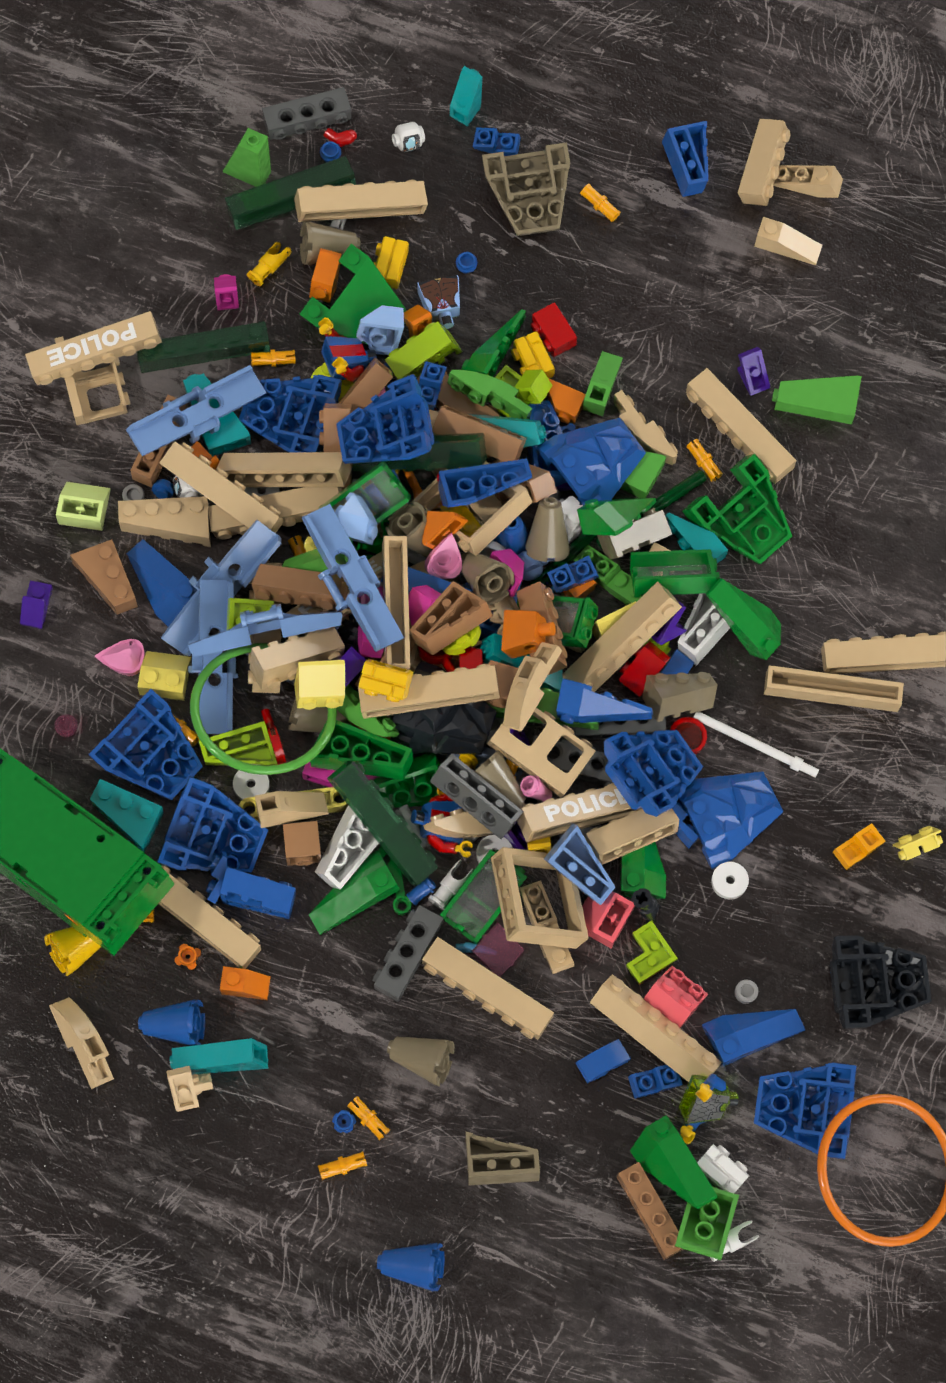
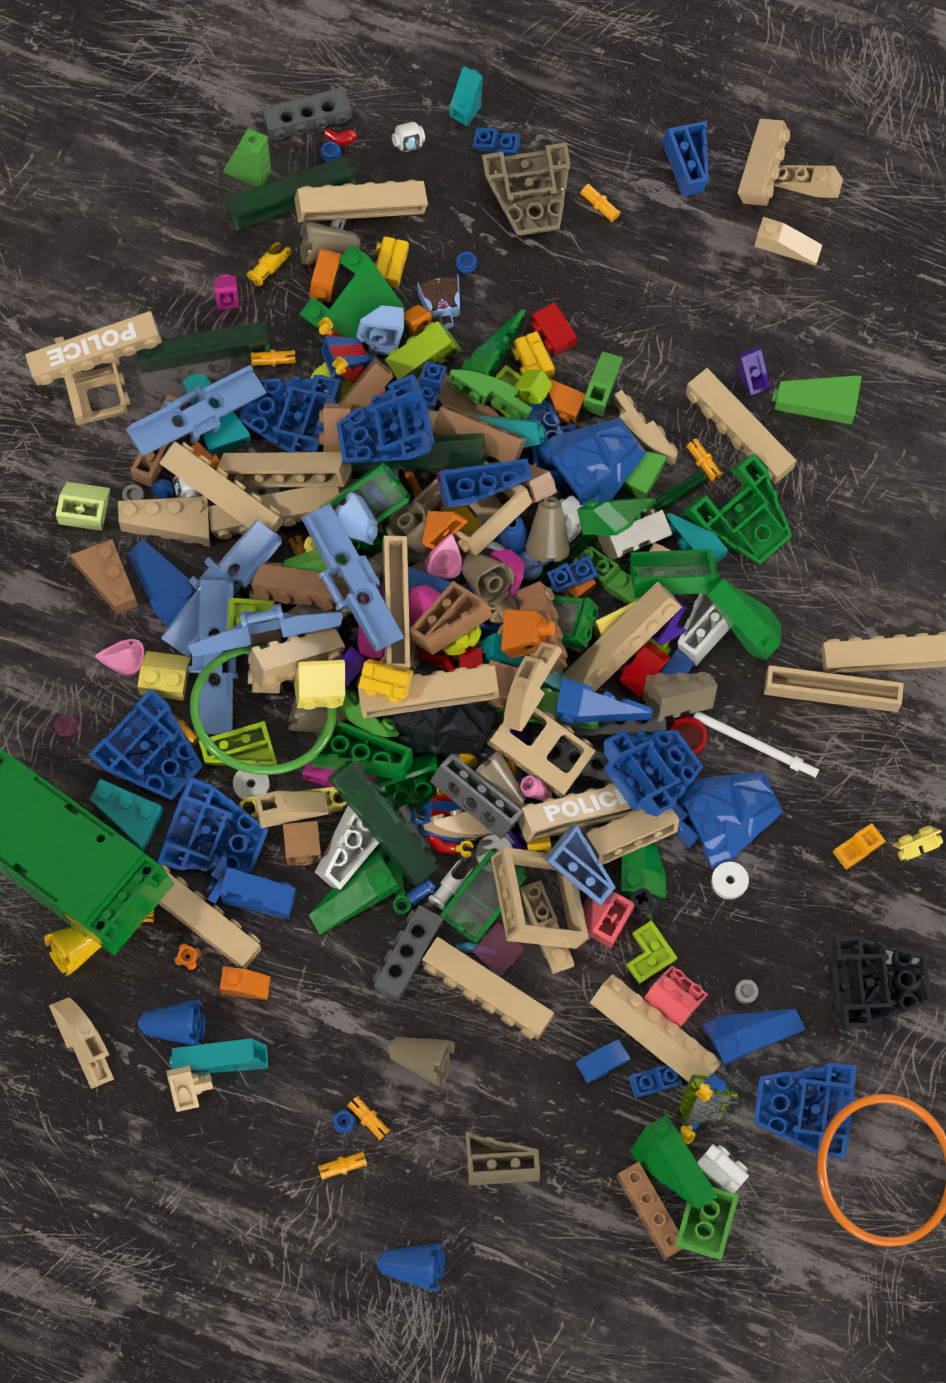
(35, 604): dark purple slope -> none
(274, 736): red piece -> none
(733, 1242): white piece -> none

